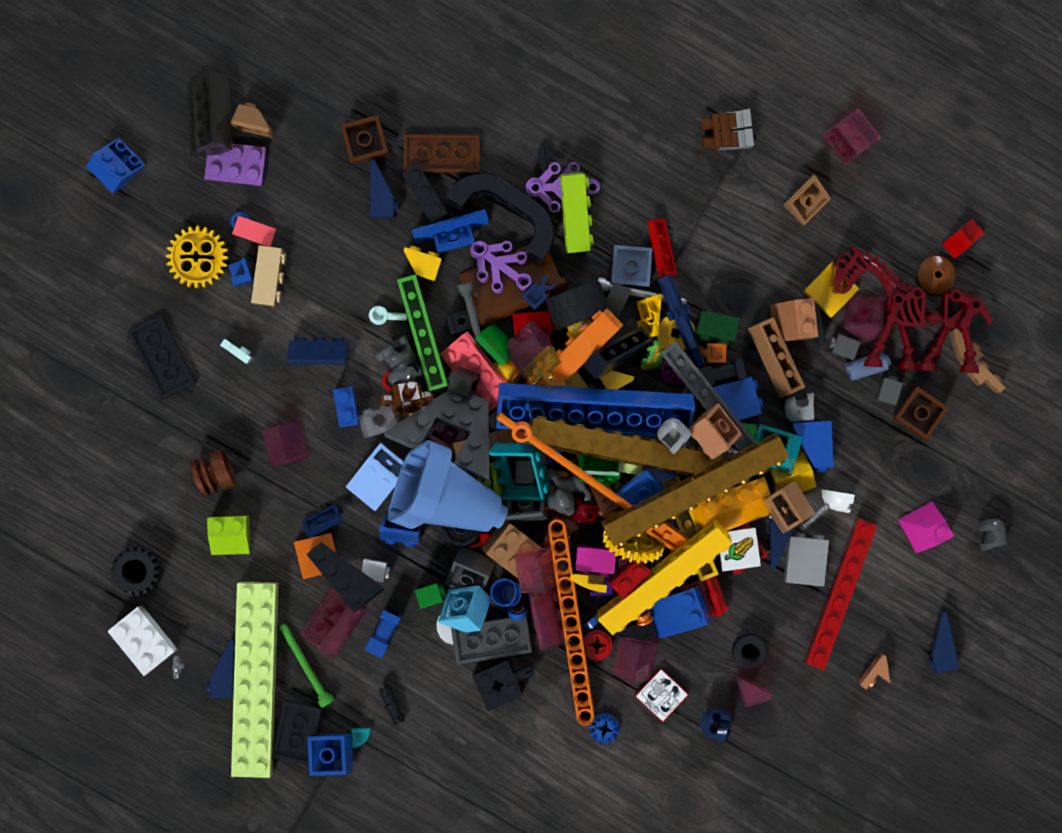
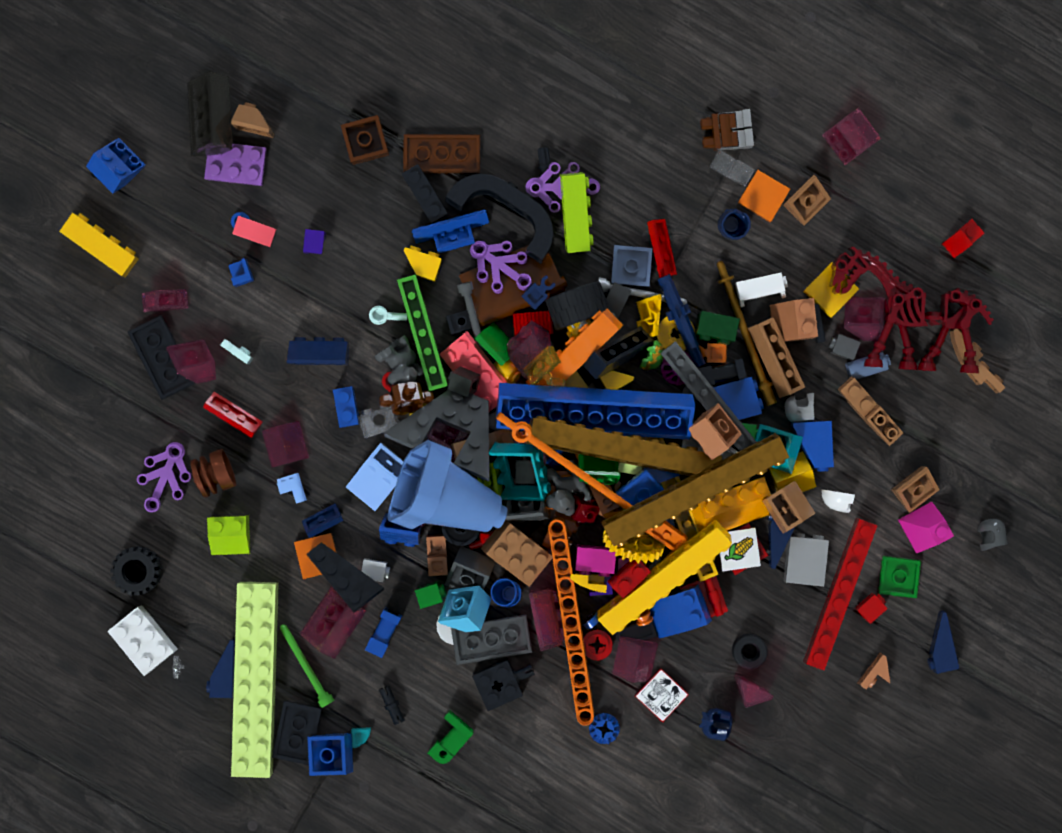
(98, 244): none -> yellow brick
(164, 300): none -> clear pink slope
(165, 473): none -> medium lavender plant
(193, 361): none -> clear pink slope
(196, 274): yellow gear -> none
(232, 414): none -> red plate
(268, 276): tan brick -> none
(293, 484): none -> light blue piece
(314, 241): none -> dark purple panel
(381, 199): dark blue slope -> none
(437, 555): none -> nougat slope
(453, 739): none -> green piece
(517, 611): tile -> none
(536, 571): clear pink slope -> none
(673, 434): light grey helmet -> none
(732, 168): none -> clear slope
(733, 224): none -> dark blue helmet
(760, 287): none -> white brick
(764, 196): none -> orange tile
(764, 384): none -> pearl gold bar
(815, 517): clear window -> none
(870, 411): none -> medium nougat slope
(871, 607): none -> red brick
(889, 390): dark grey brick -> none
(899, 577): none -> green tile
(915, 488): none -> medium nougat slope
(920, 413): reddish brown brick -> none
(927, 278): dark orange dish -> none

